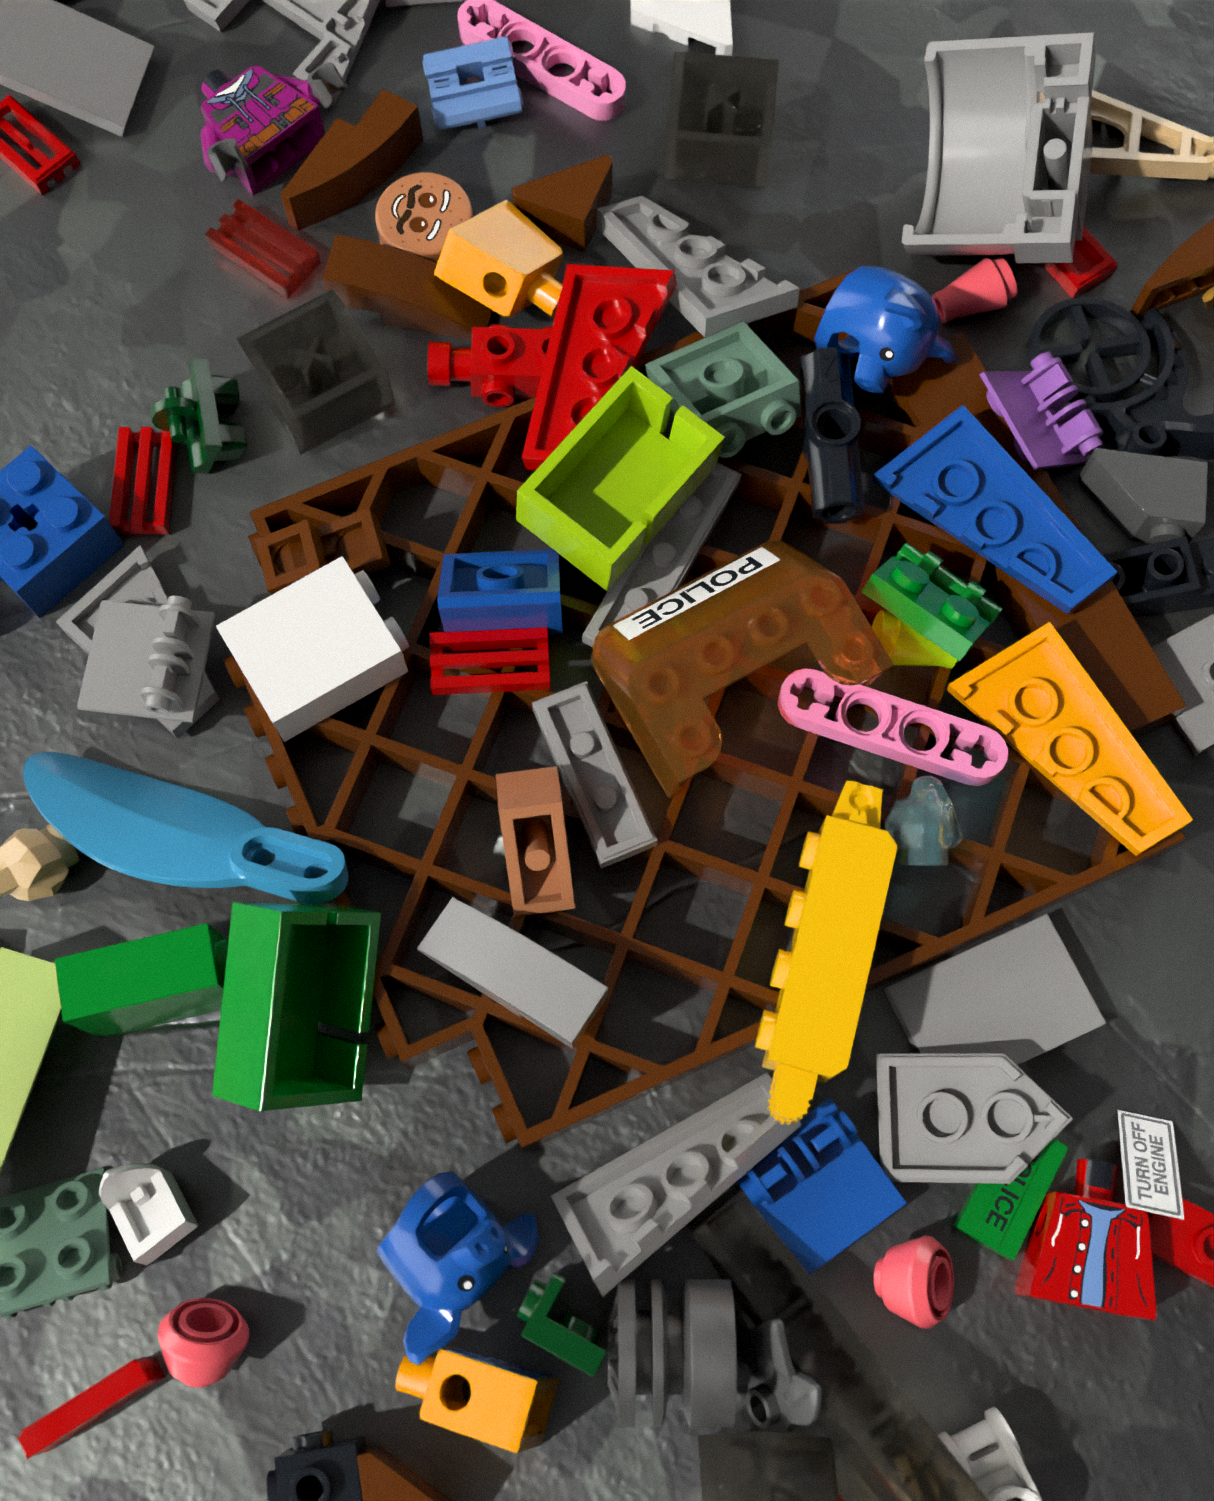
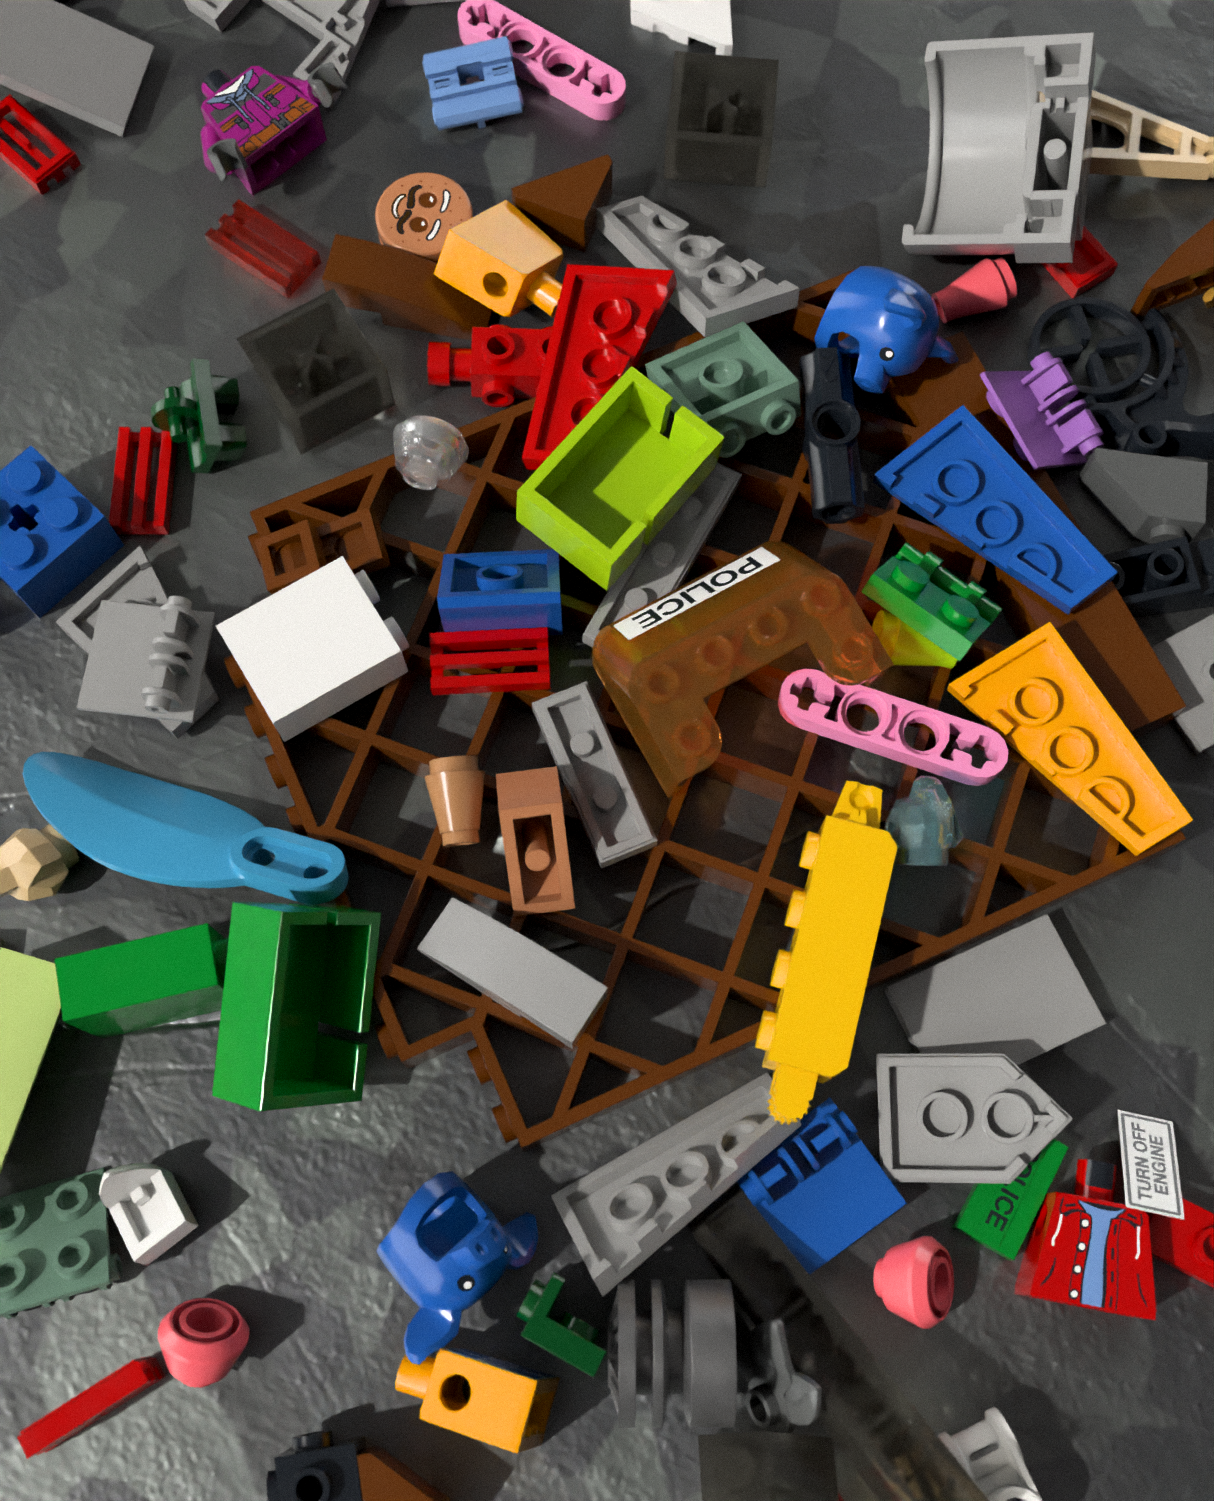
(353, 160): reddish brown slope -> none
(428, 451): none -> clear cone
(456, 798): none -> medium nougat cone

